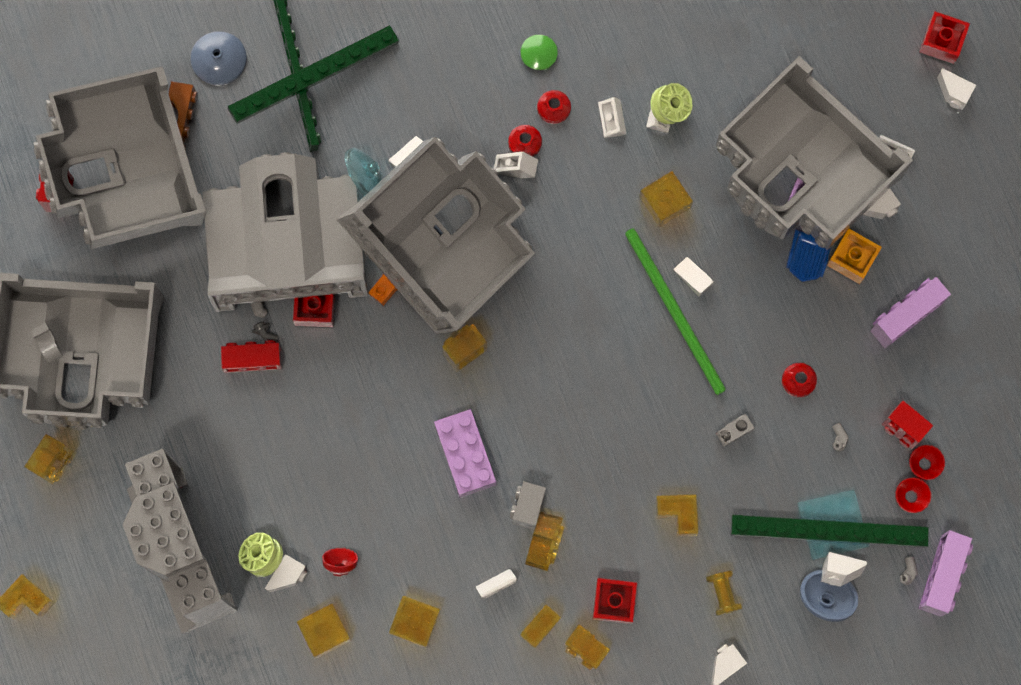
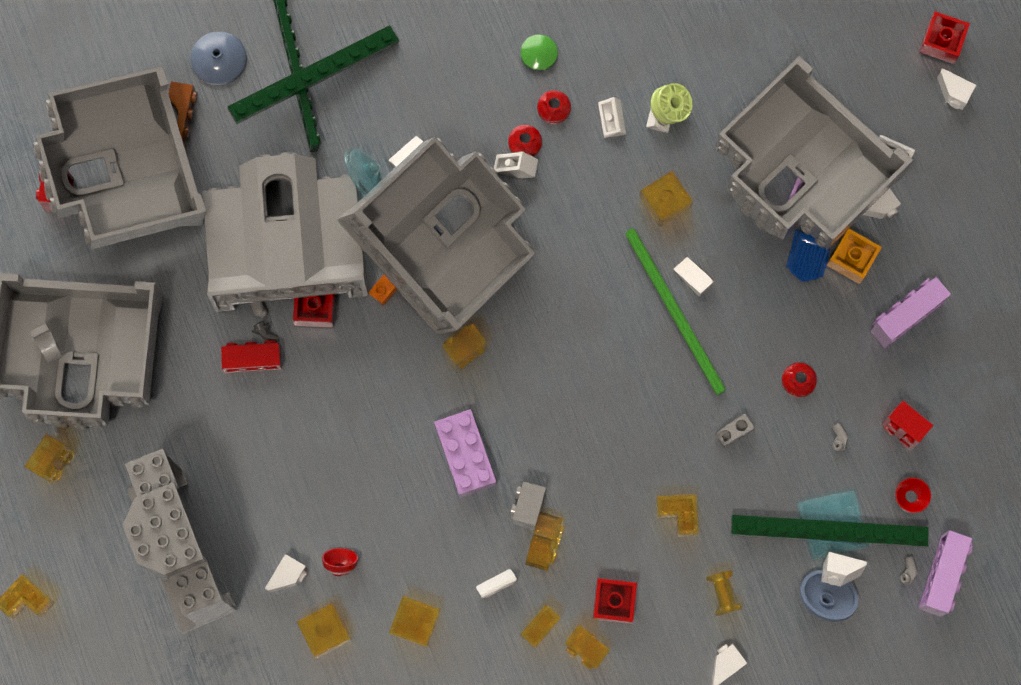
(260, 554): yellowish green wheel -> none
(935, 458): red piece -> none

